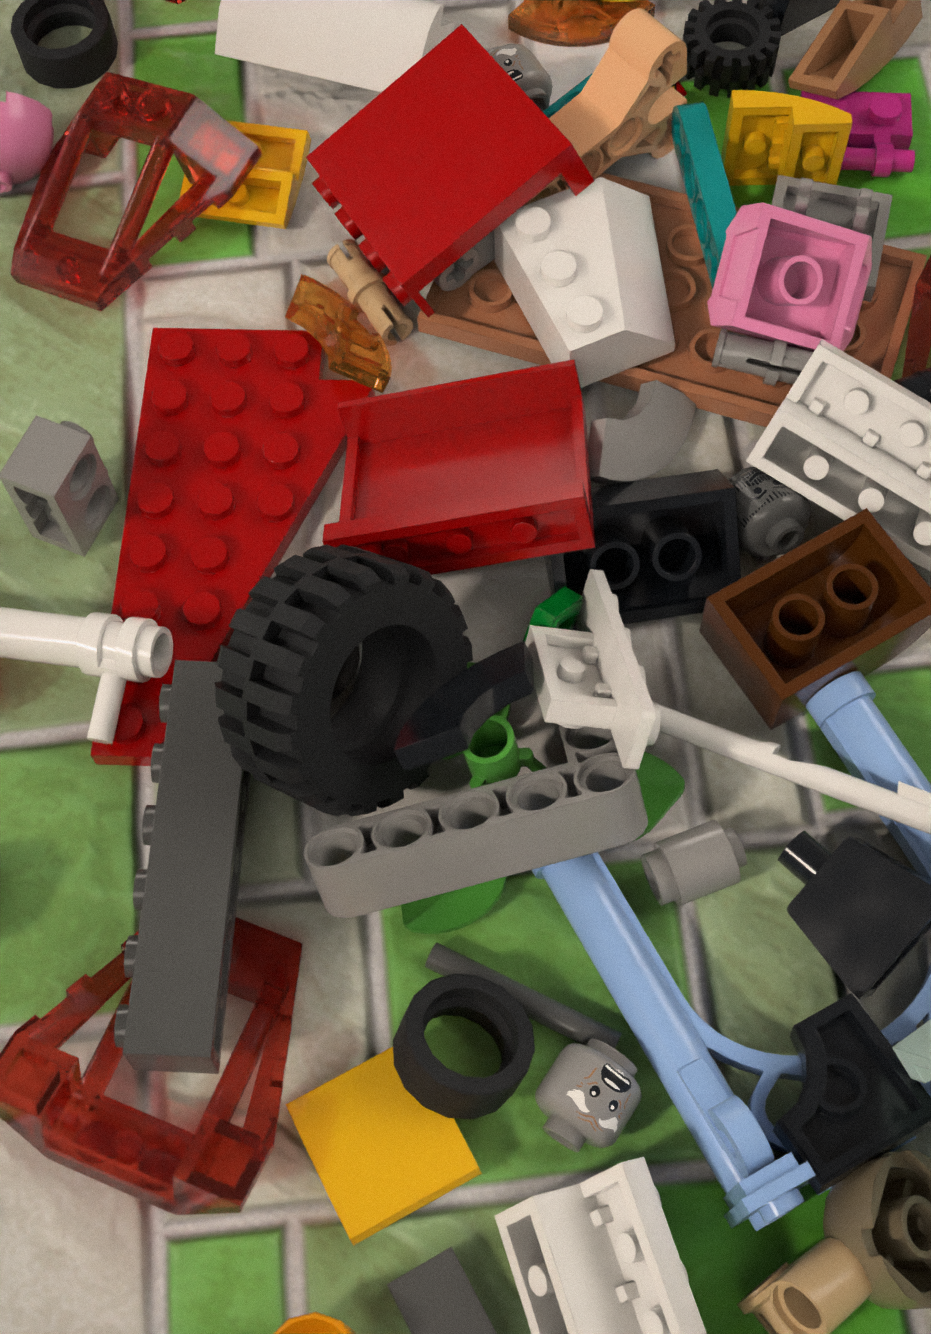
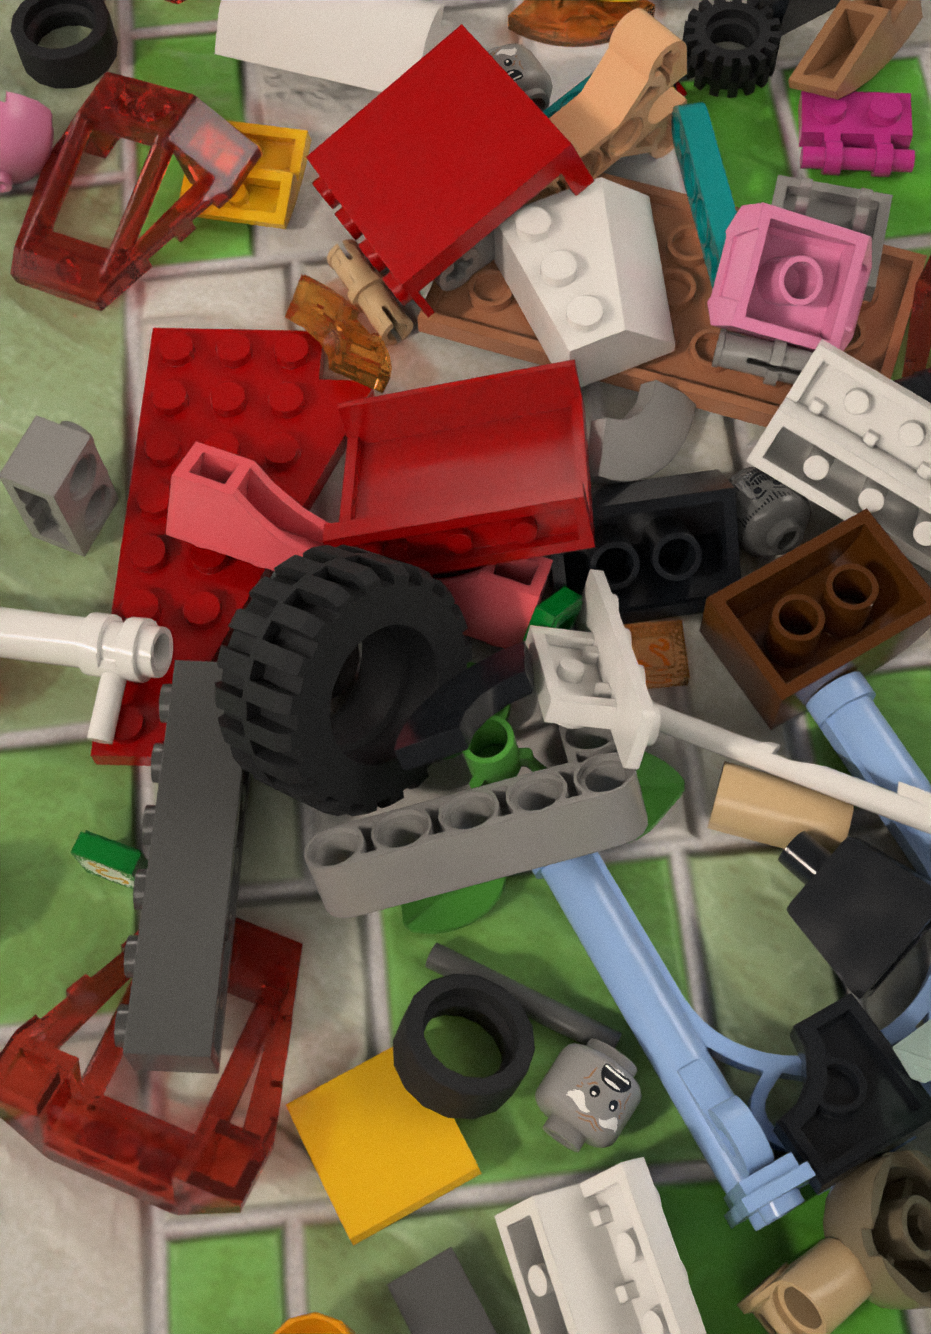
(108, 858): none -> green tile
(240, 512): none -> coral arch
(662, 652): none -> clear orange tile
(694, 863): light grey brick -> none
(775, 809): none -> tan brick
(783, 136): yellow slope -> none

